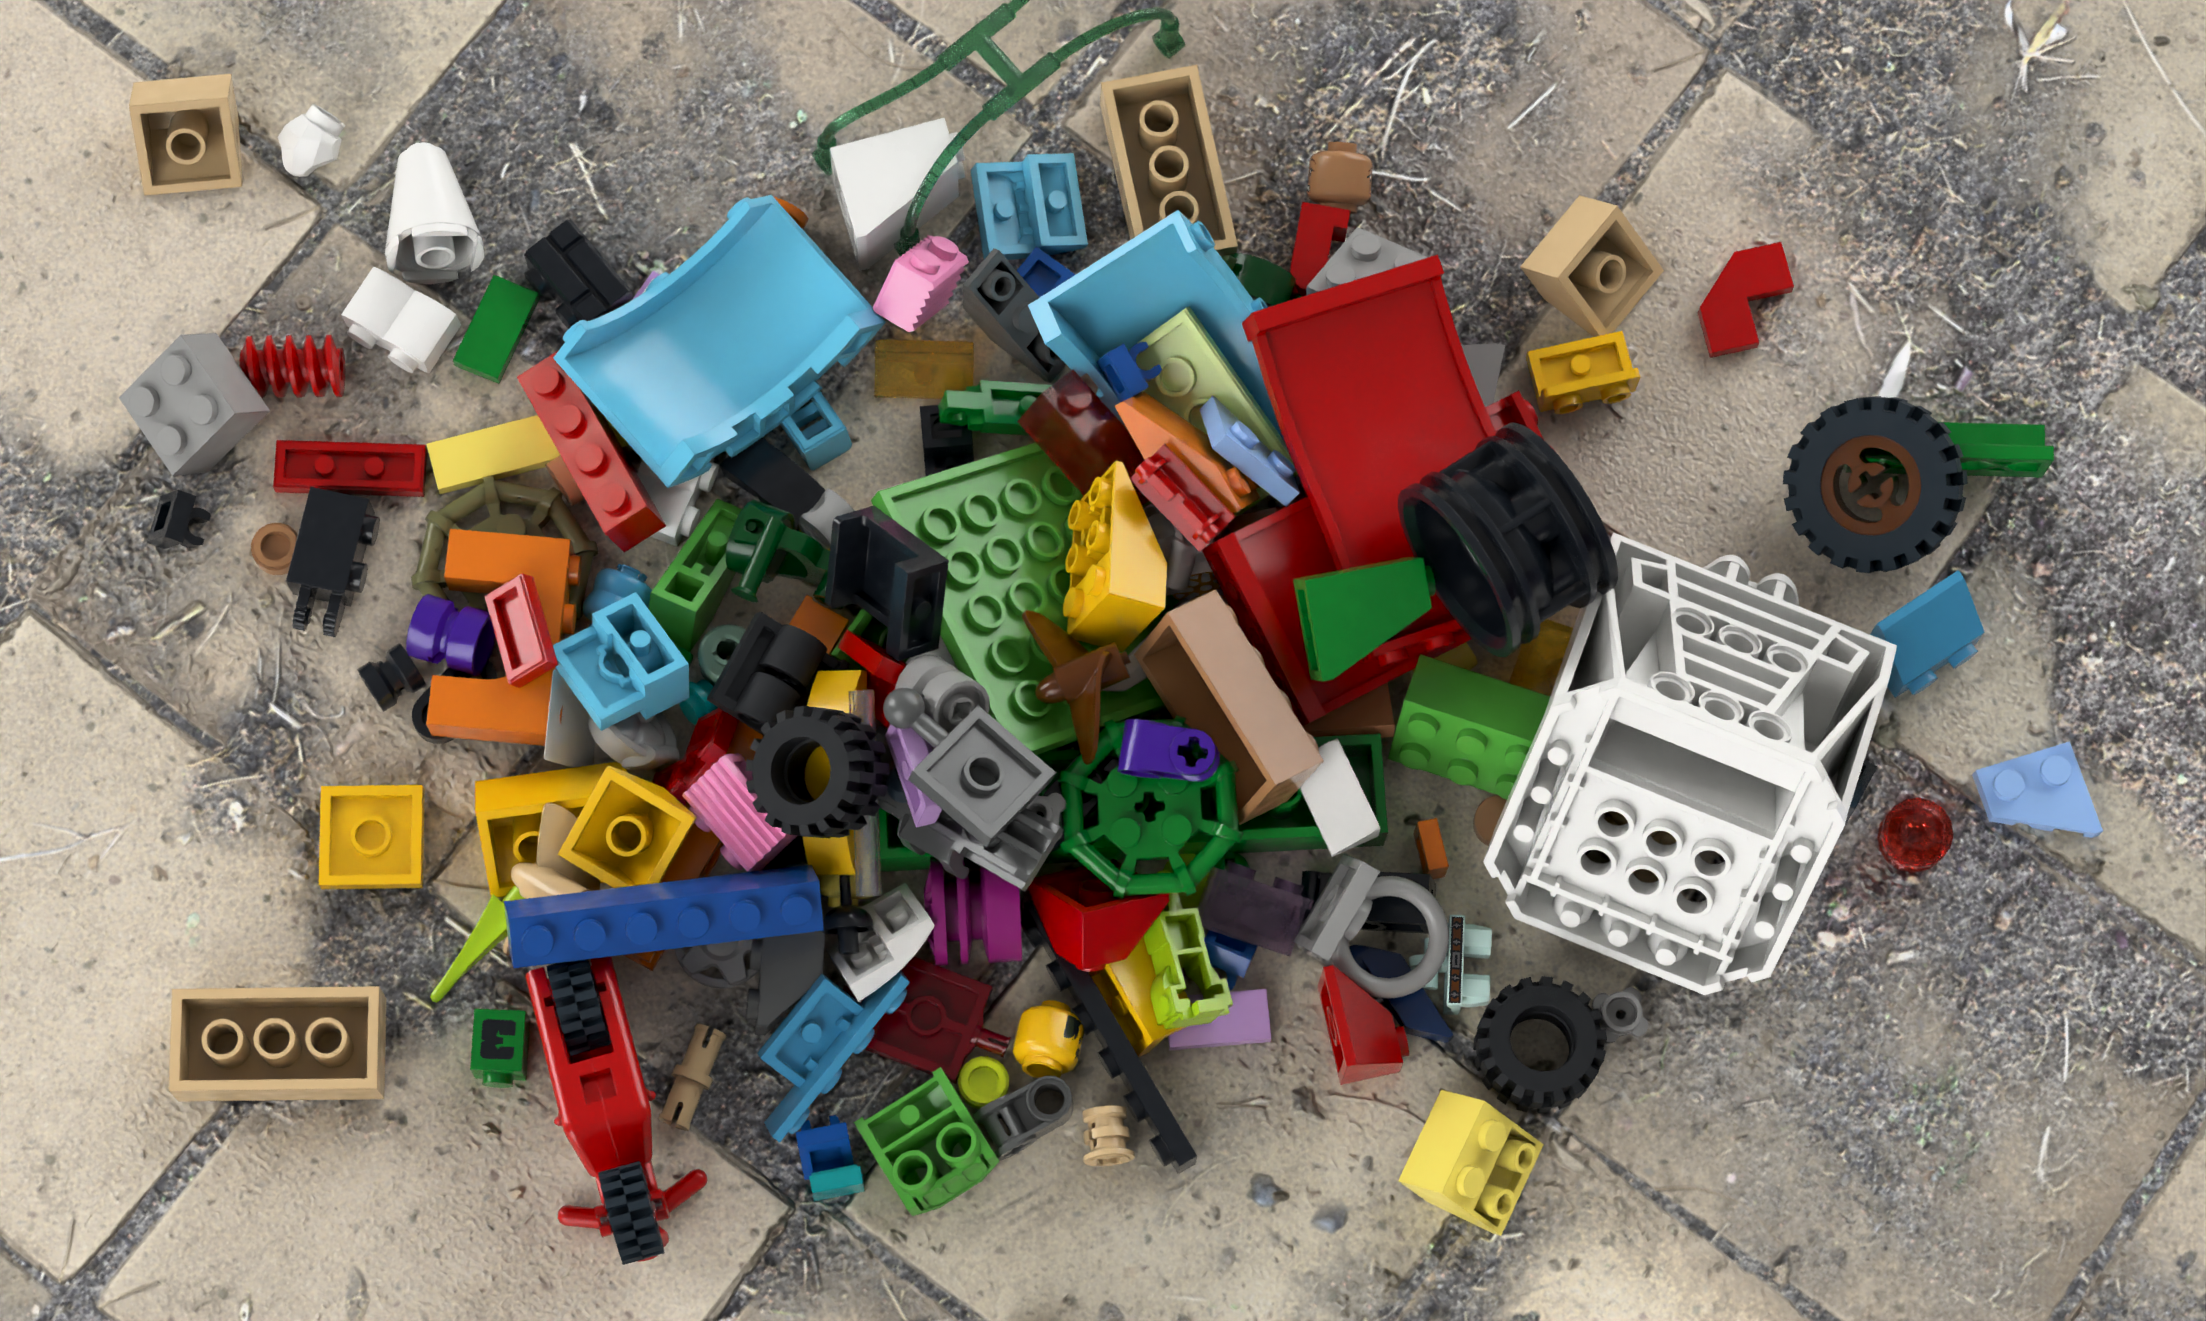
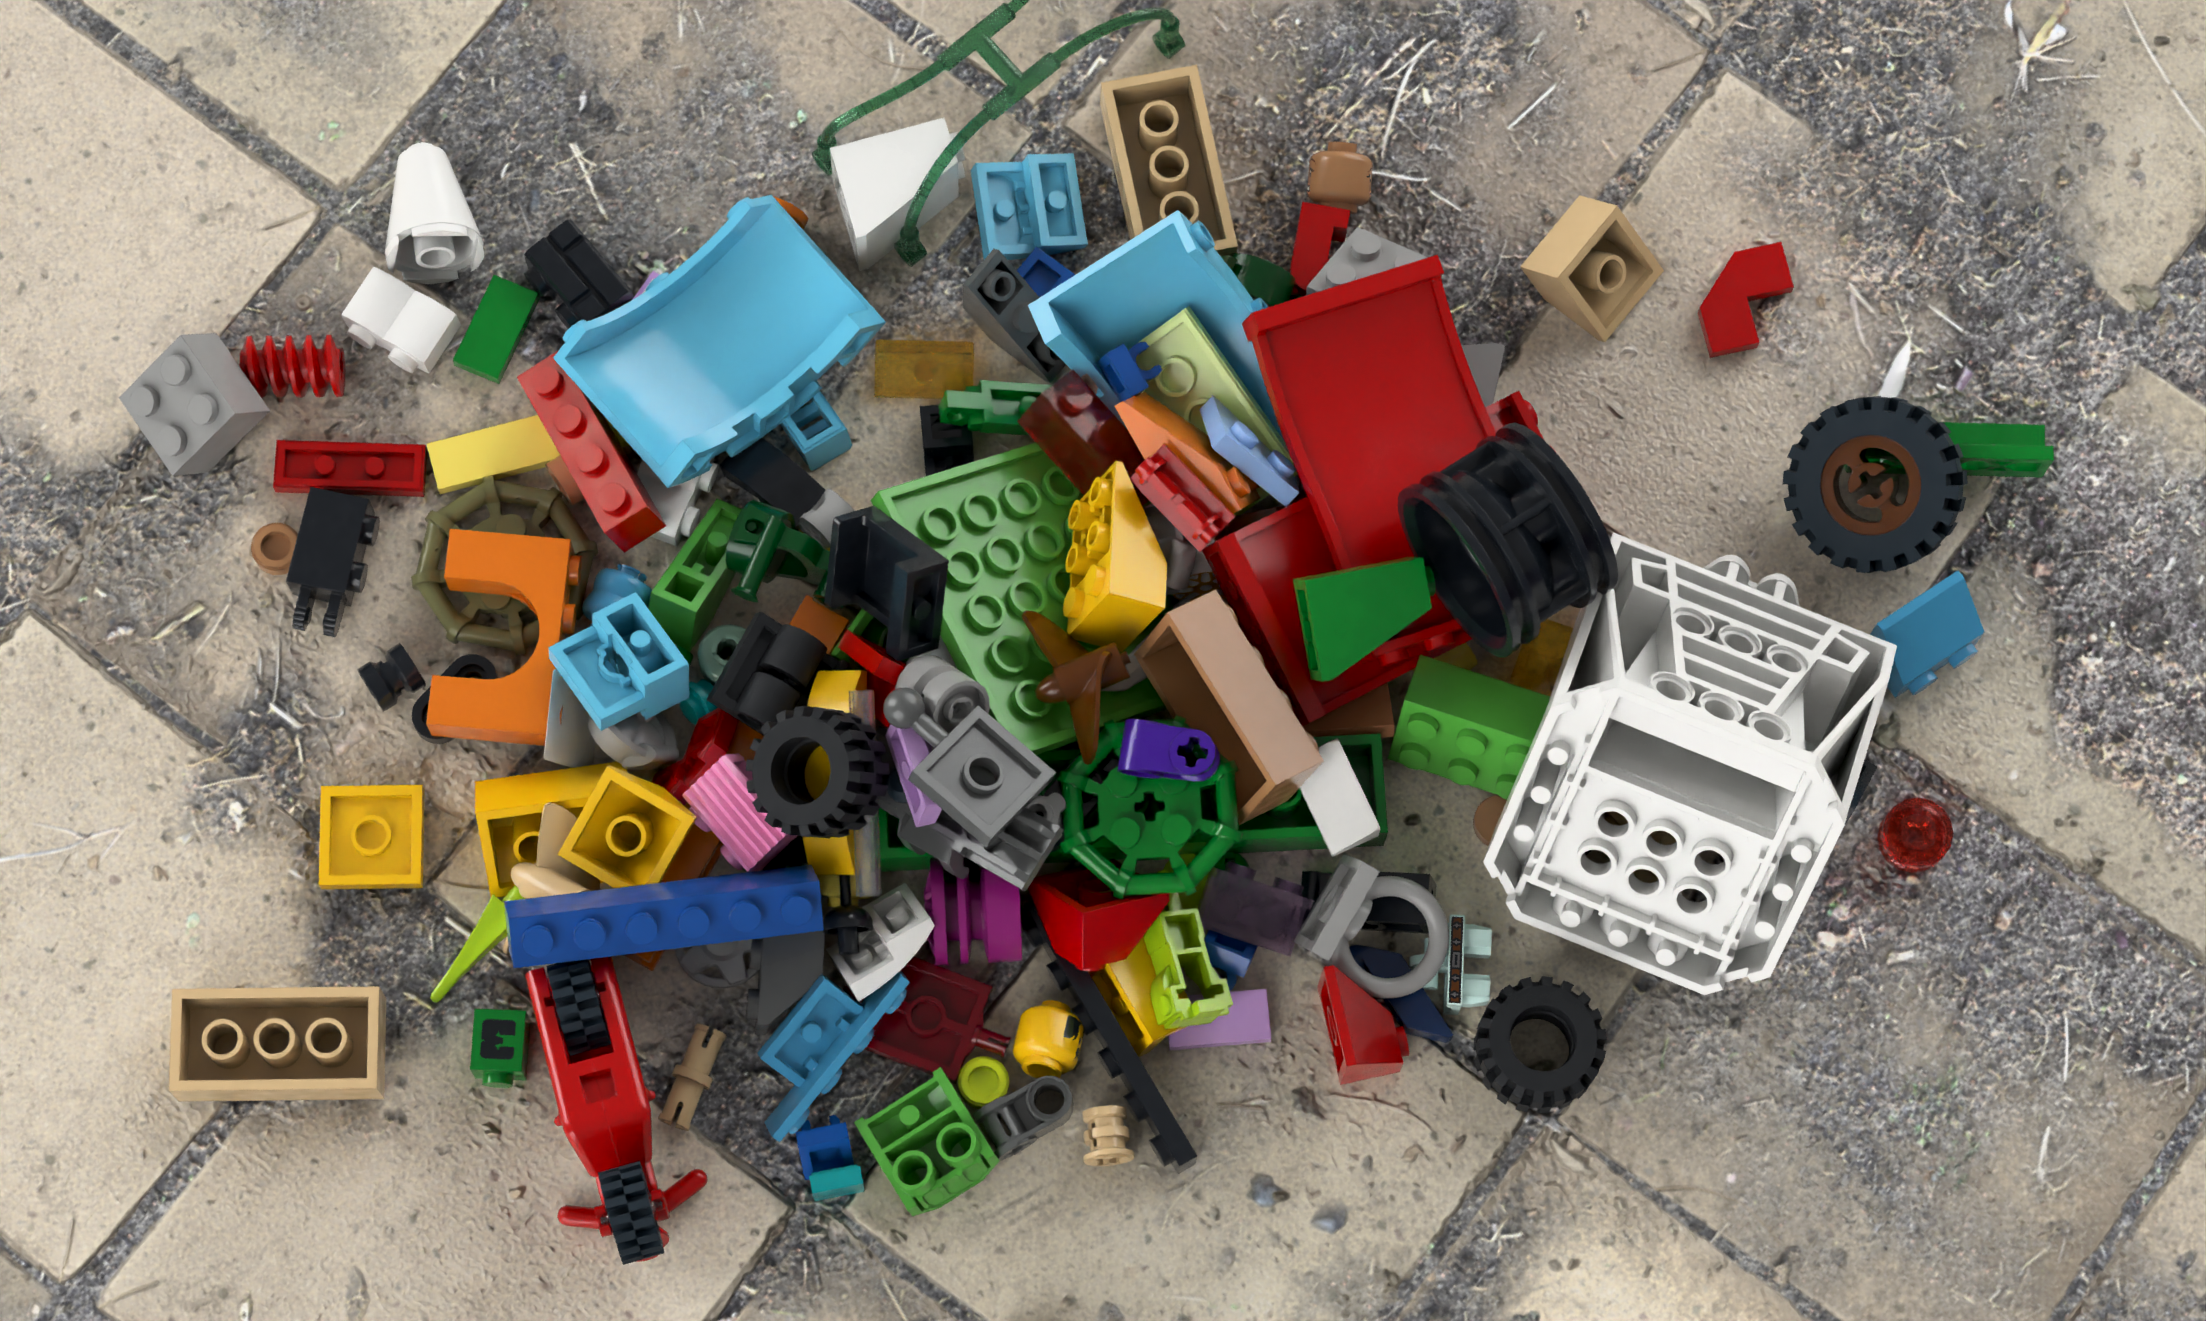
(172, 521): black tile -> none
(186, 134): tan slope -> none
(310, 141): white rock -> none
(445, 633): dark purple wheel -> none
(521, 630): tile -> none
(920, 282): bright pink brick -> none
(1431, 848): orange tile -> none
(1471, 1161): light yellow slope -> none
(1582, 372): yellow bracket -> none
(1625, 1001): light grey plate -> none
(2039, 791): light blue wing -> none

